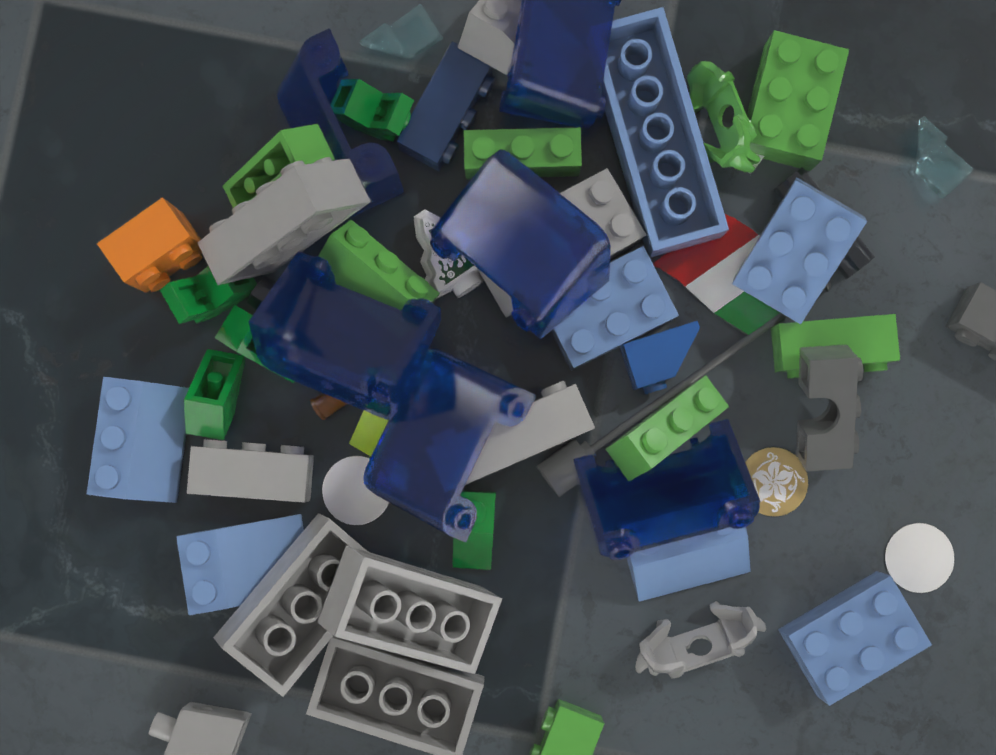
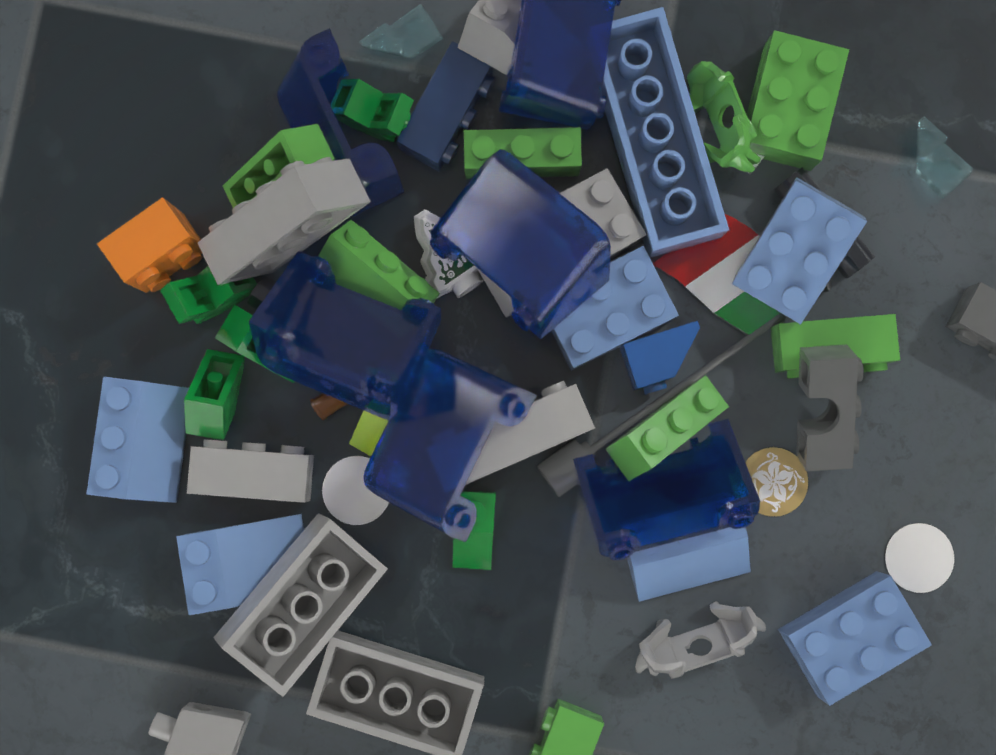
(409, 610): light grey brick -> none

